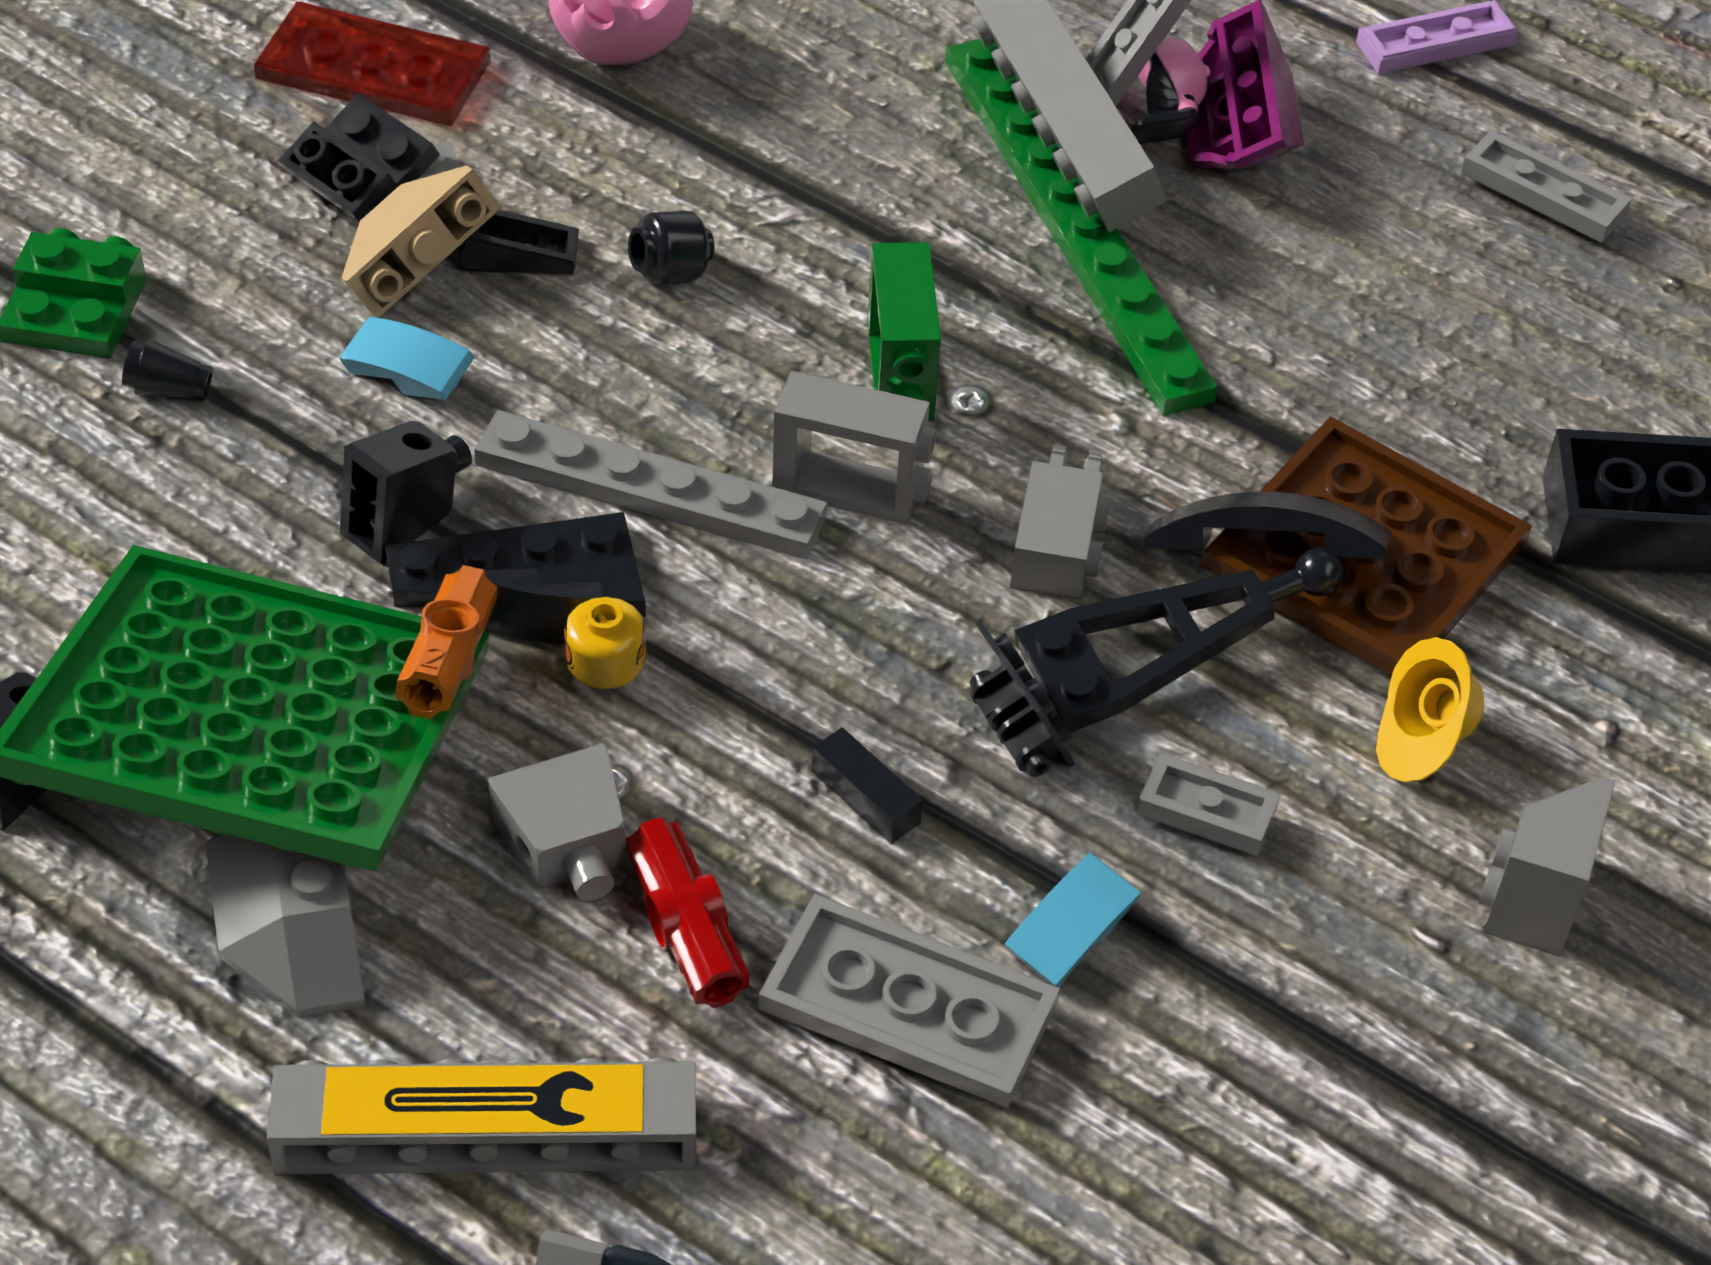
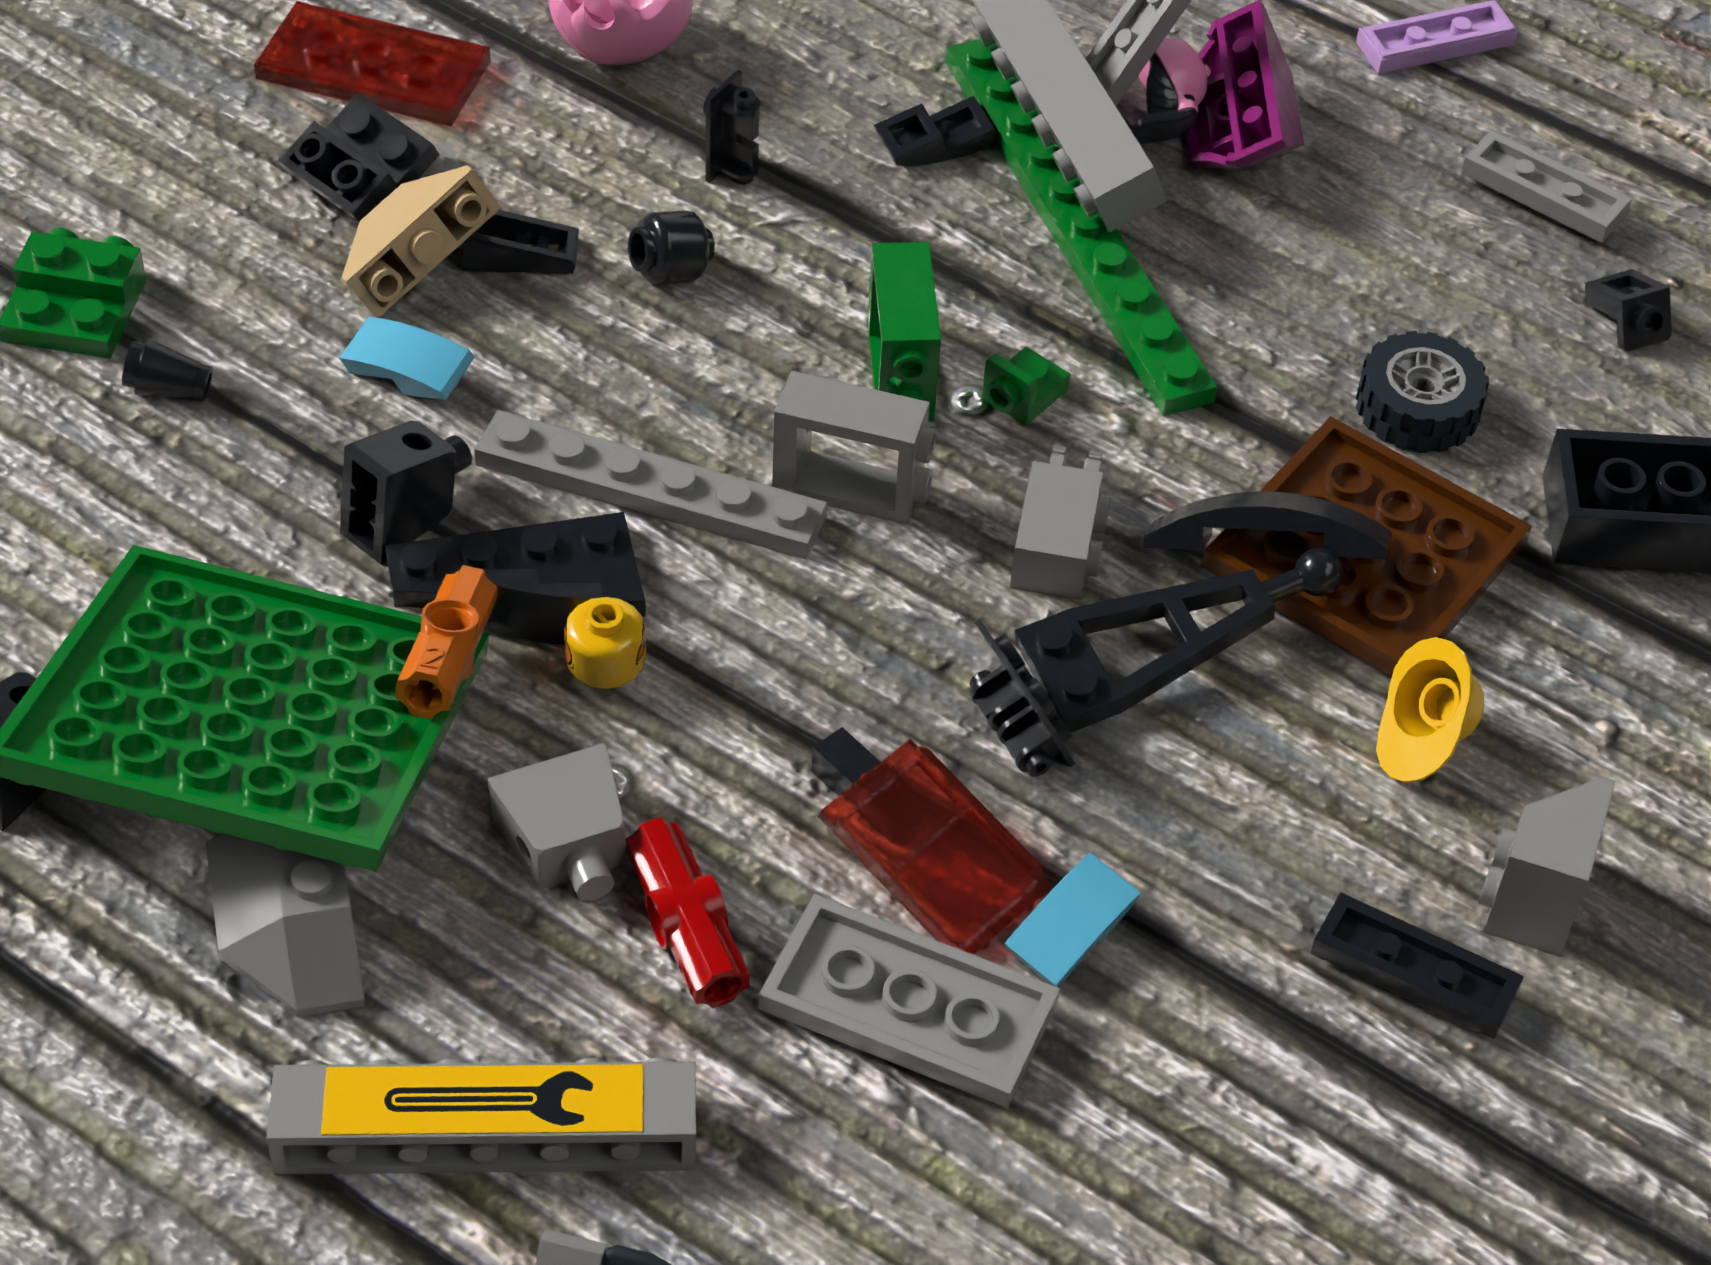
(731, 131): none -> black hinge
(927, 139): none -> black slope
(937, 849): none -> clear red piece
(1023, 384): none -> green bracket
(1208, 804): light grey plate -> none
(1417, 965): none -> black plate
(1422, 391): none -> black wheel
(1636, 303): none -> black bracket

